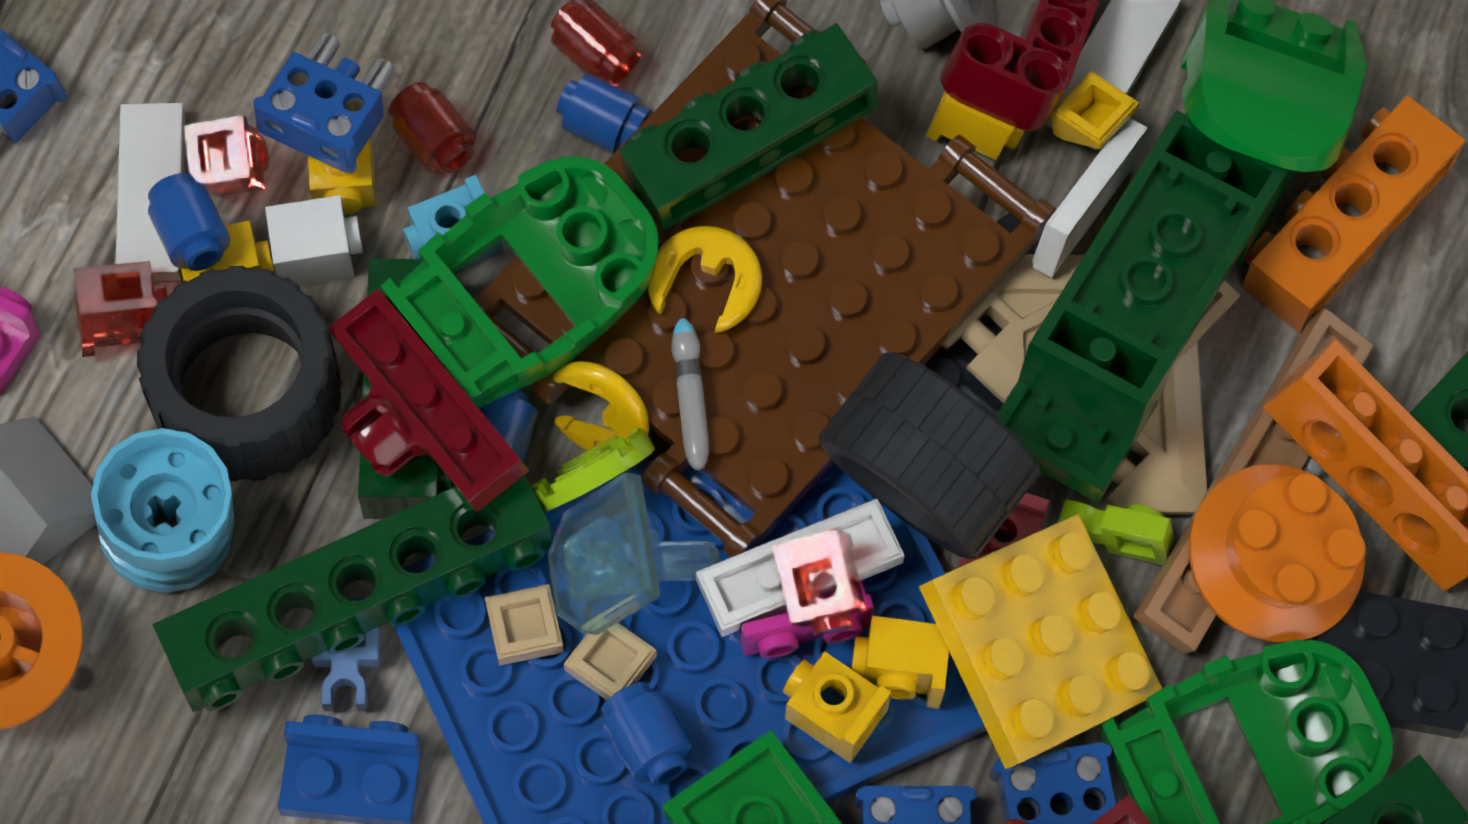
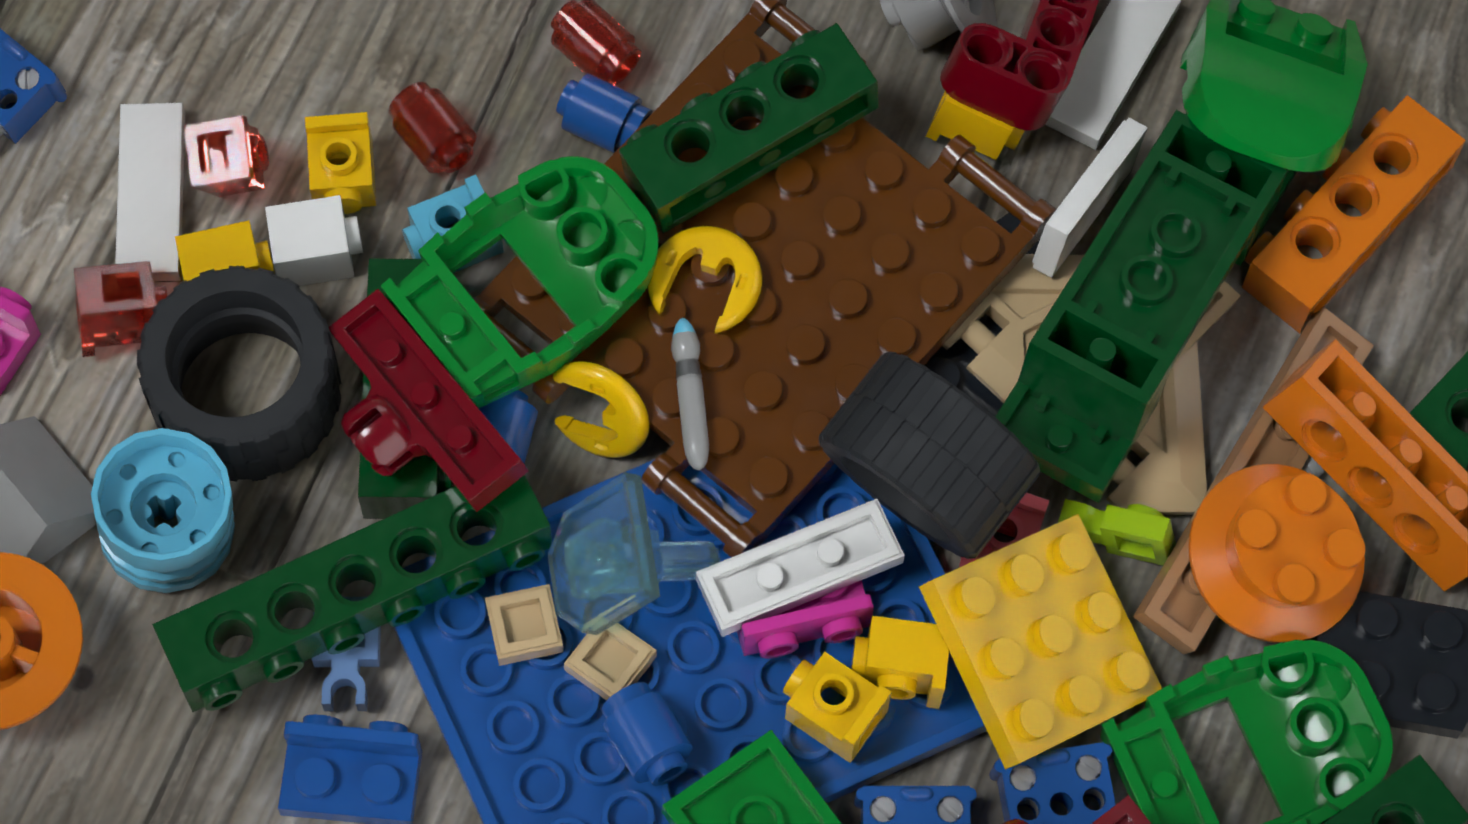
(187, 222): blue brick -> none
(324, 108): blue piece -> none
(593, 468): lime tile -> none
(802, 565): clear red brick -> none
(1092, 112): yellow slope -> none

